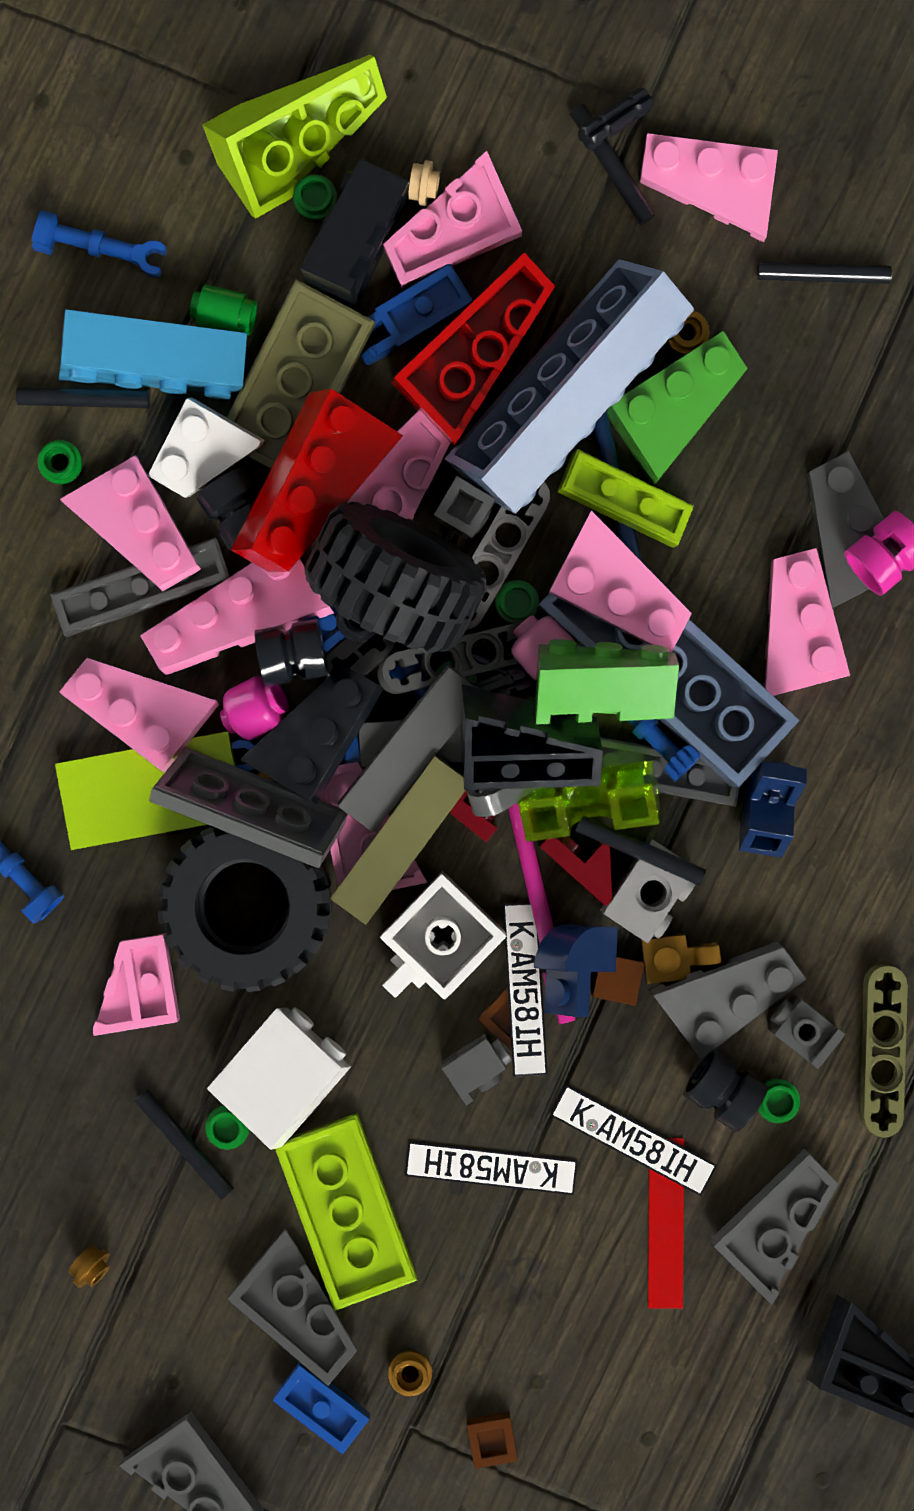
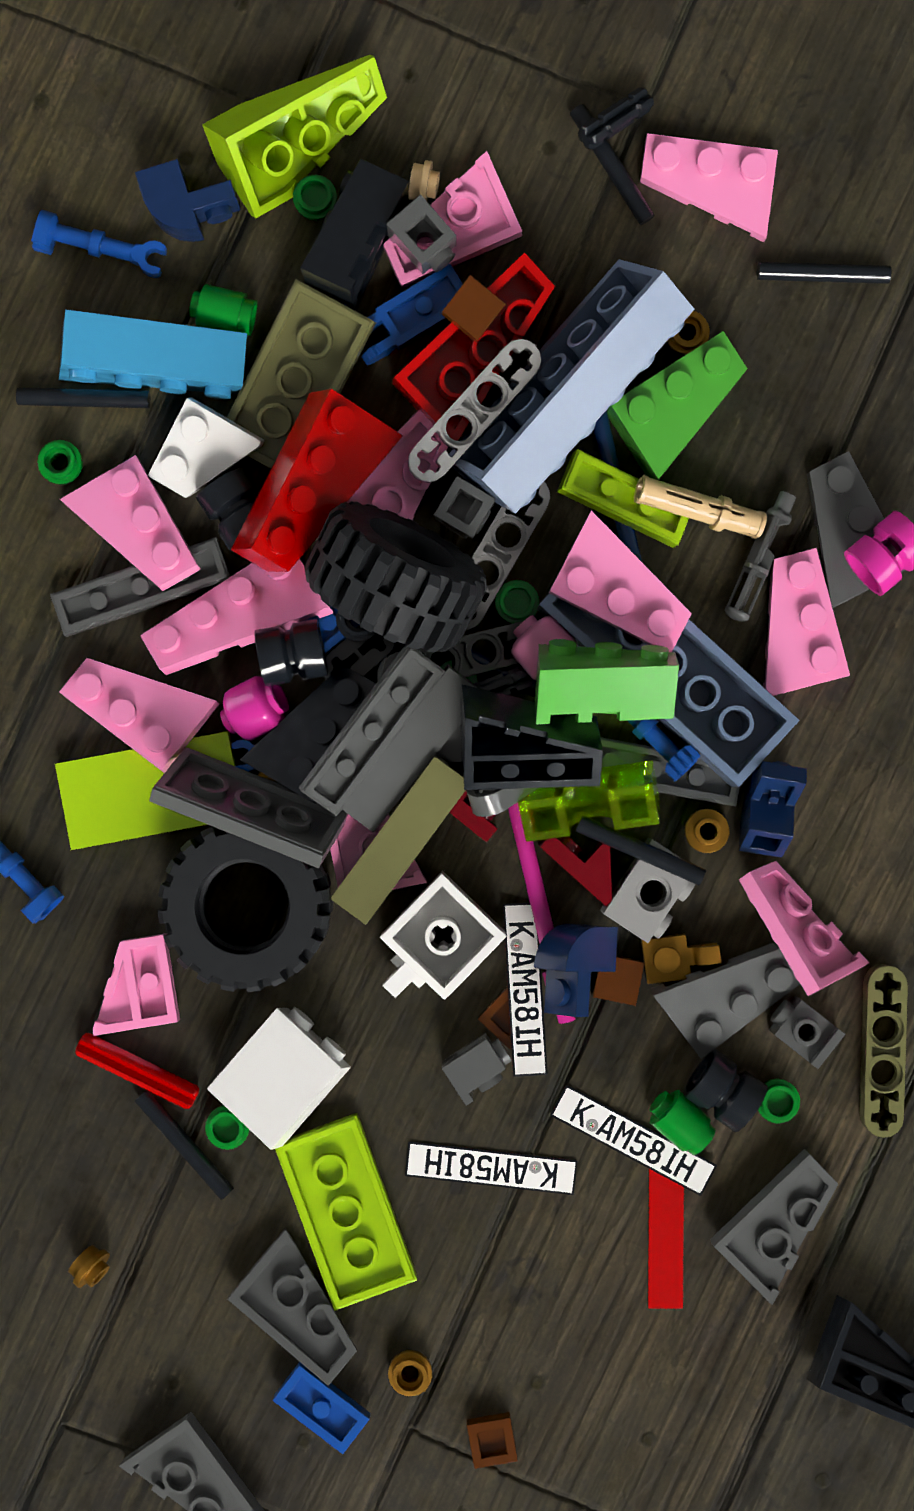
(137, 1070): none -> red axle
(178, 209): none -> dark blue brick
(371, 729): none -> dark grey tile
(422, 221): none -> dark grey brick
(473, 308): none -> reddish brown tile
(477, 414): none -> light grey beam
(681, 1122): none -> green brick
(693, 826): none -> pearl gold plate
(717, 512): none -> tan pin
(760, 556): none -> dark grey piece
(803, 938): none -> bright pink wing

